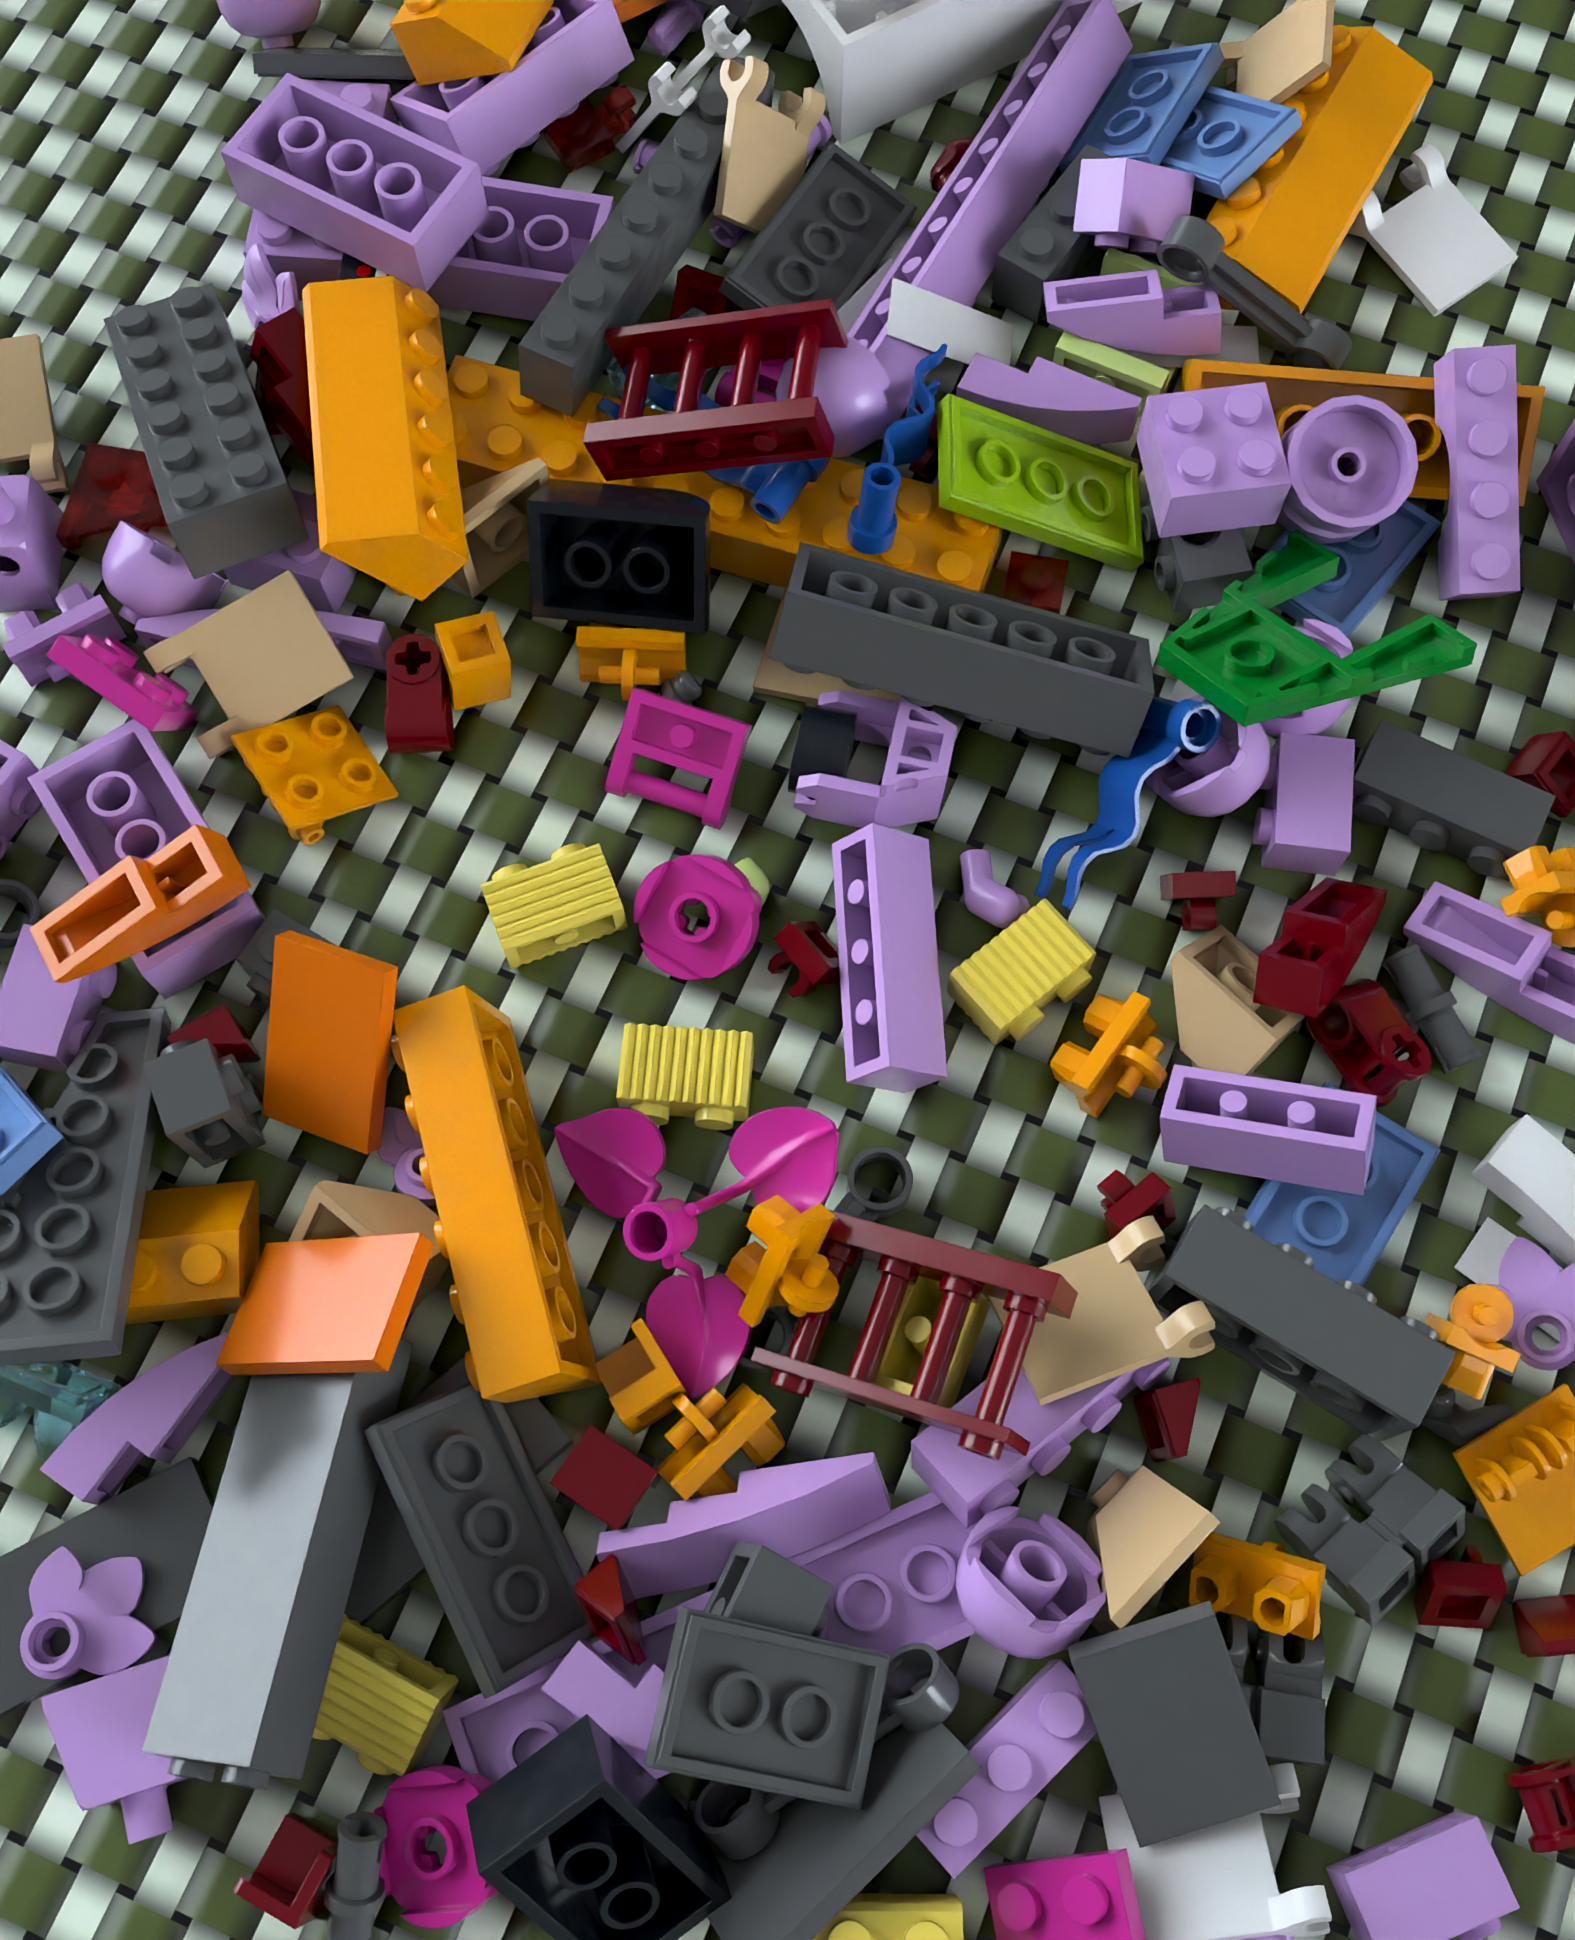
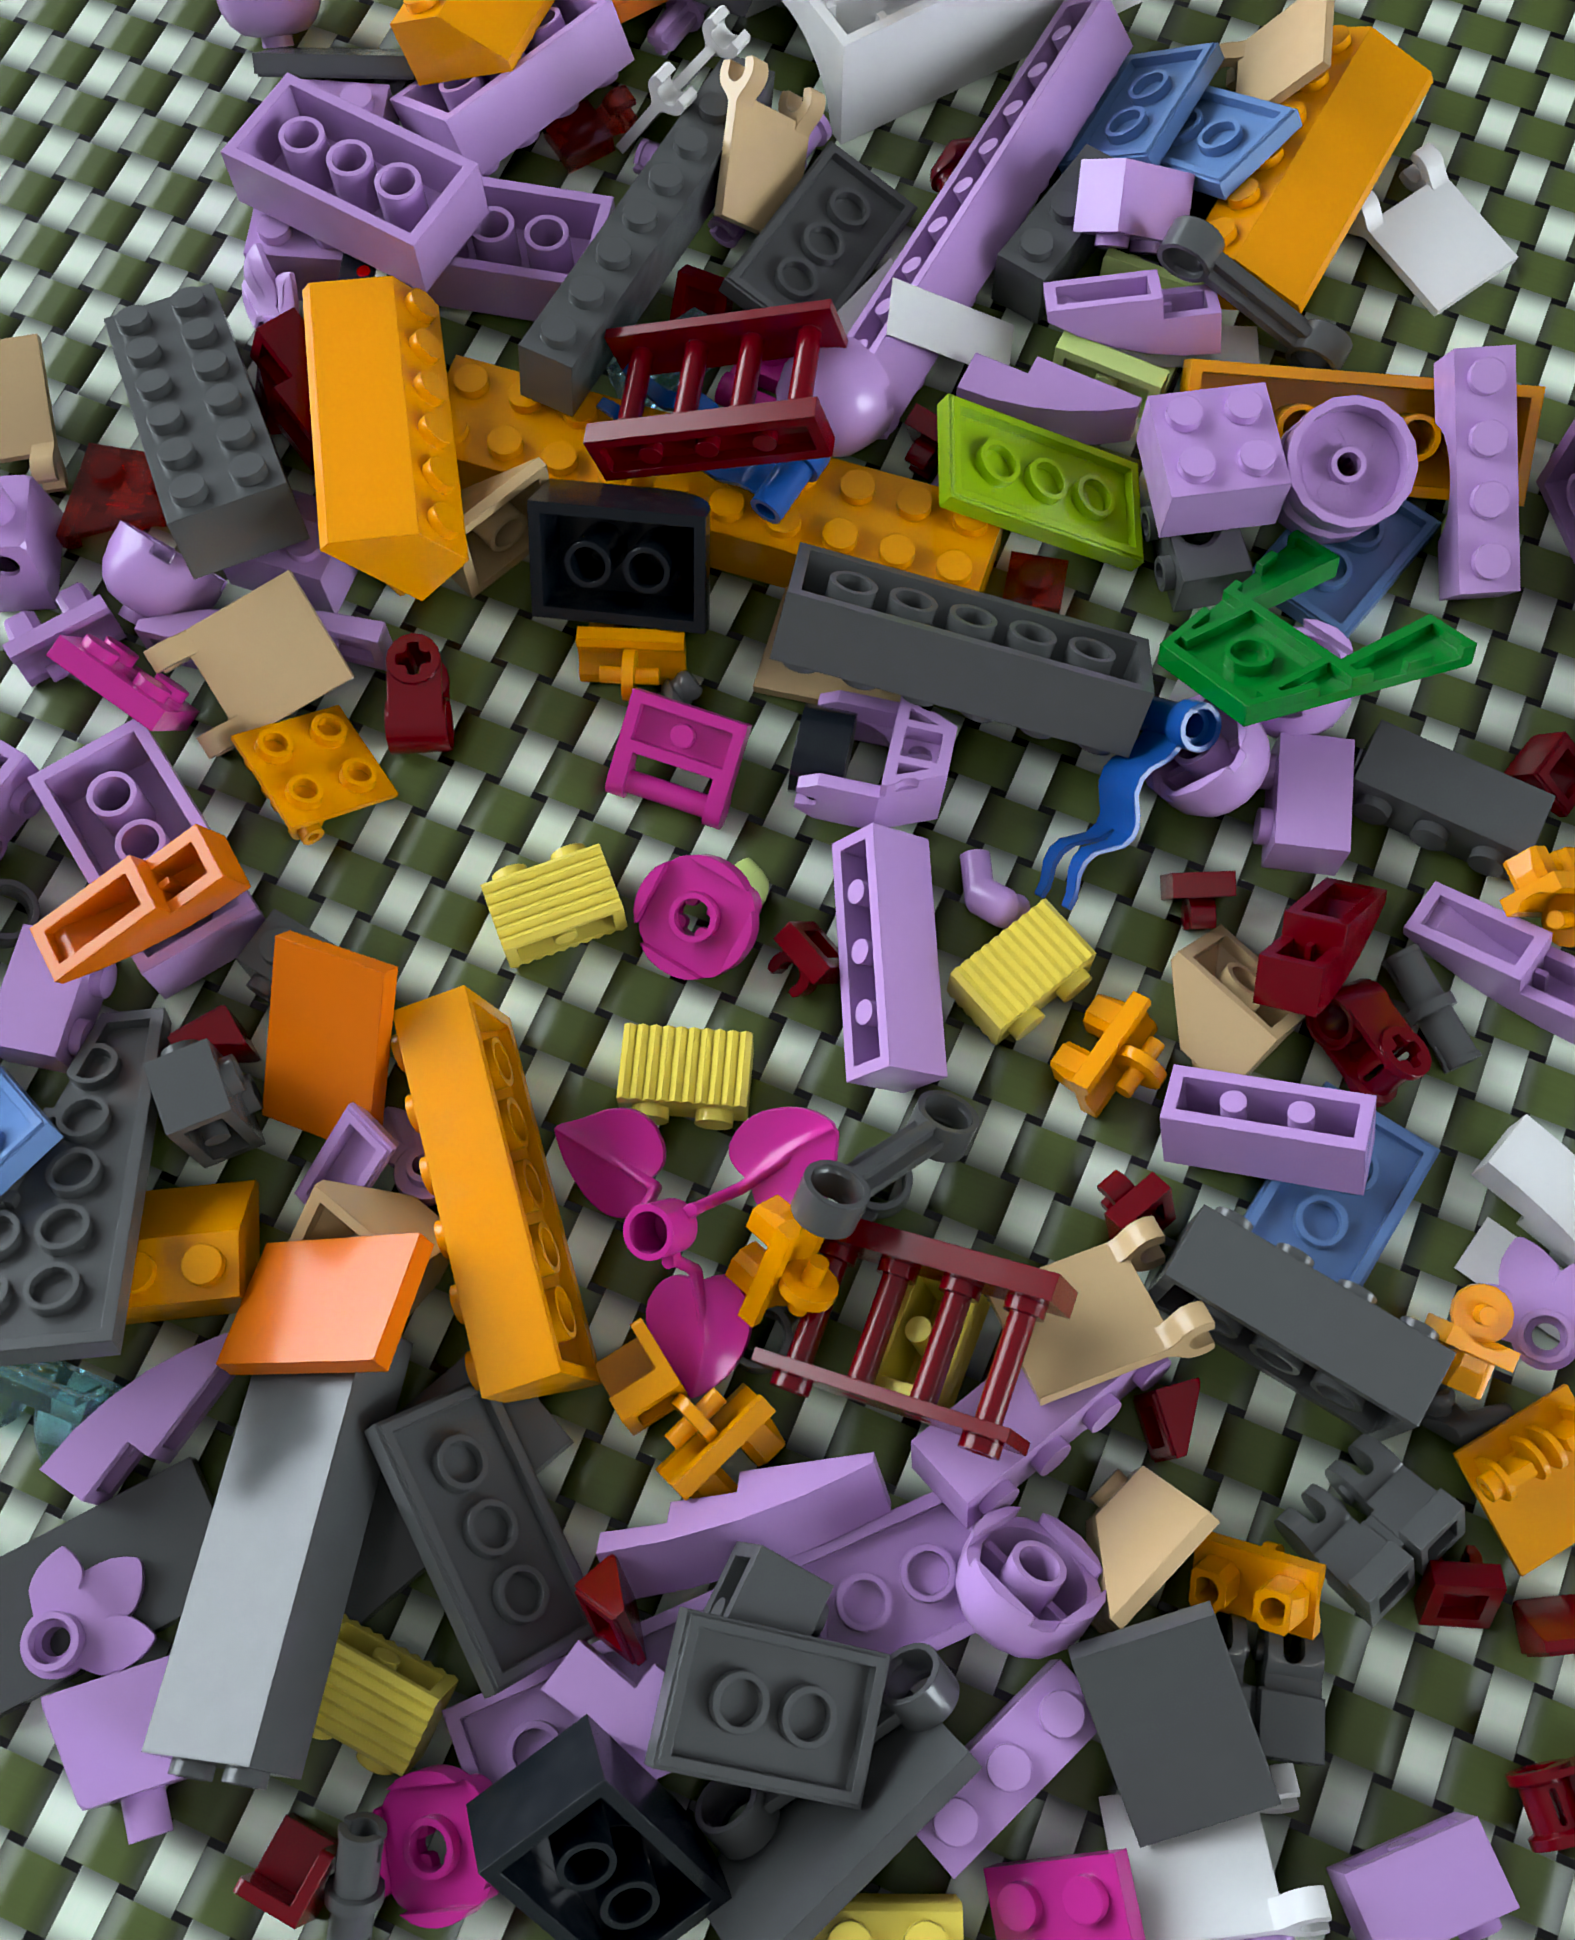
(352, 1153): none -> lavender tile
(474, 660): light orange panel -> none
(604, 1478): dark red panel -> none
(873, 520): blue flag -> none
(935, 1131): none -> dark grey piece

